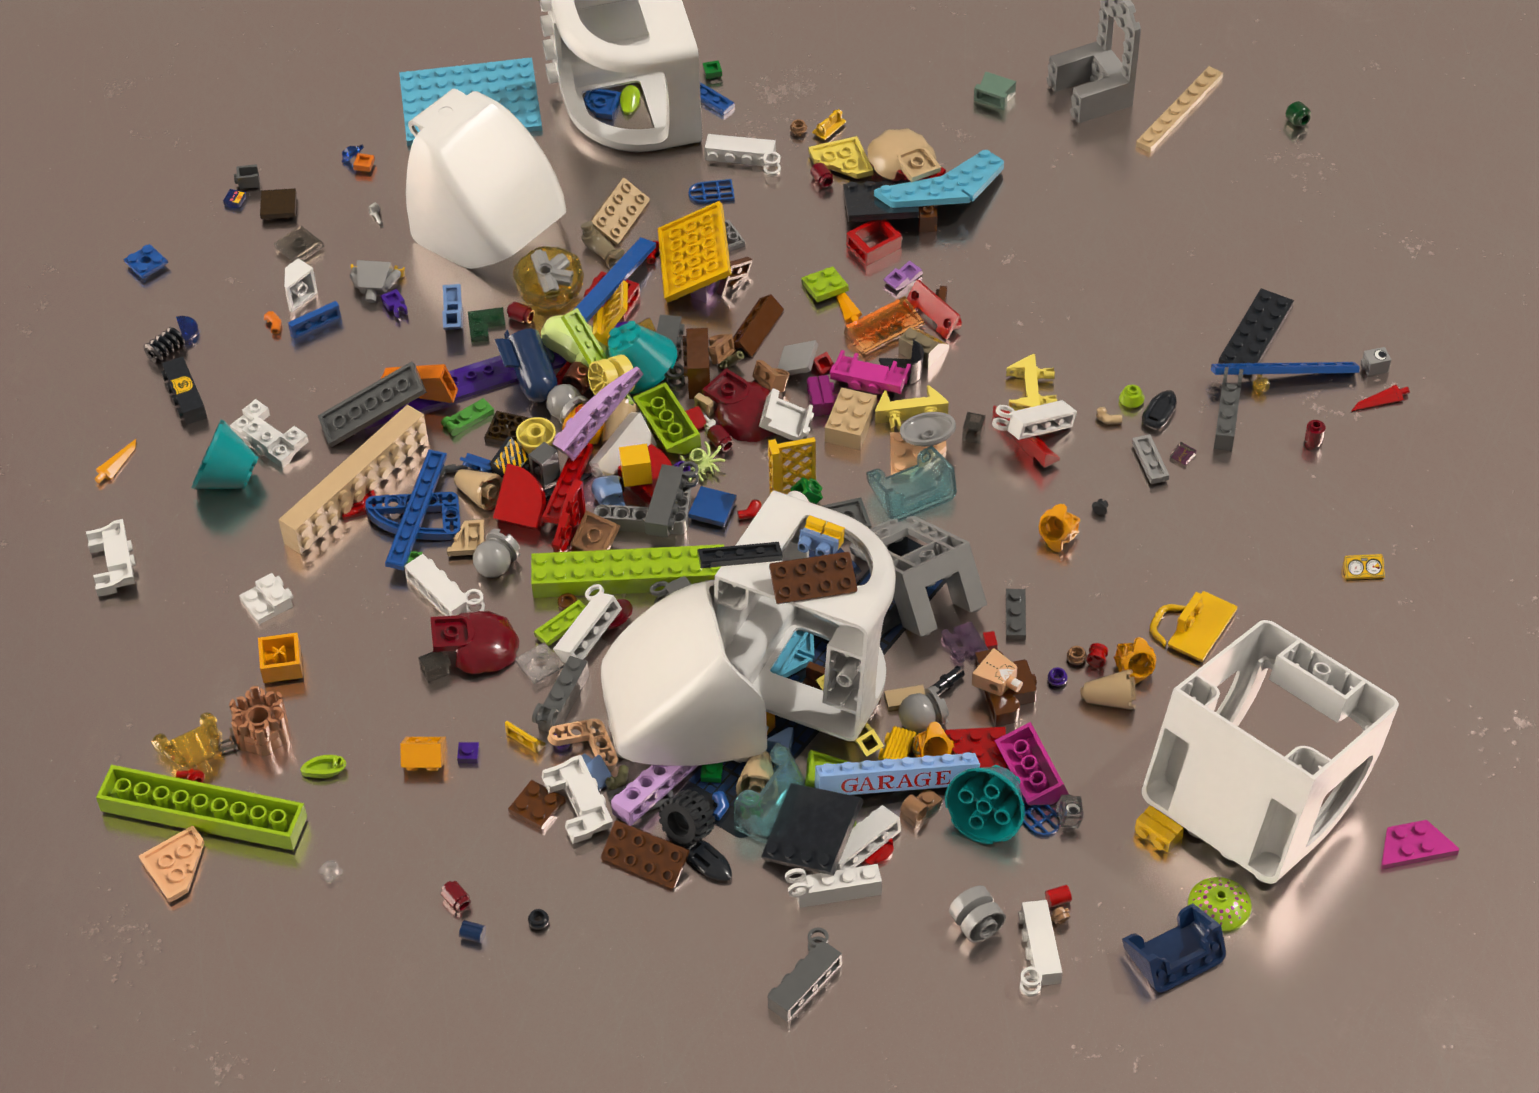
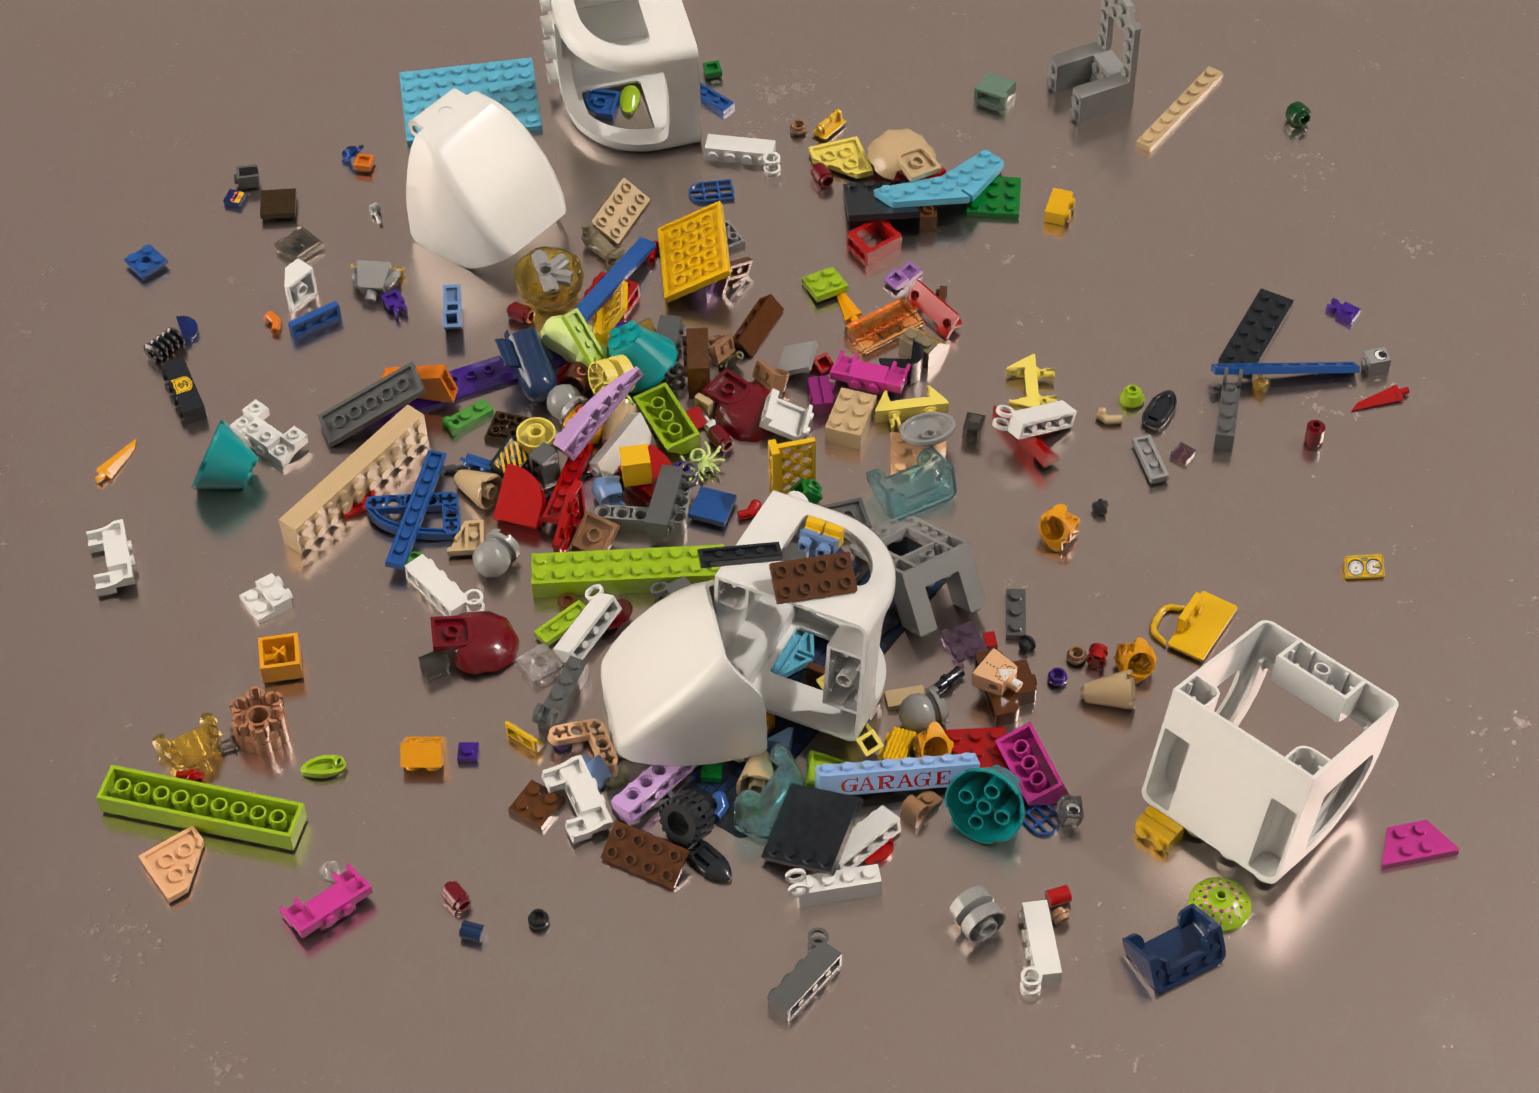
(329, 905): none -> dark pink bracket
(481, 320): clear green plate -> none
(998, 199): none -> green plate
(1027, 643): none -> black piece
(1059, 206): none -> yellow brick
(1345, 312): none -> dark purple plate

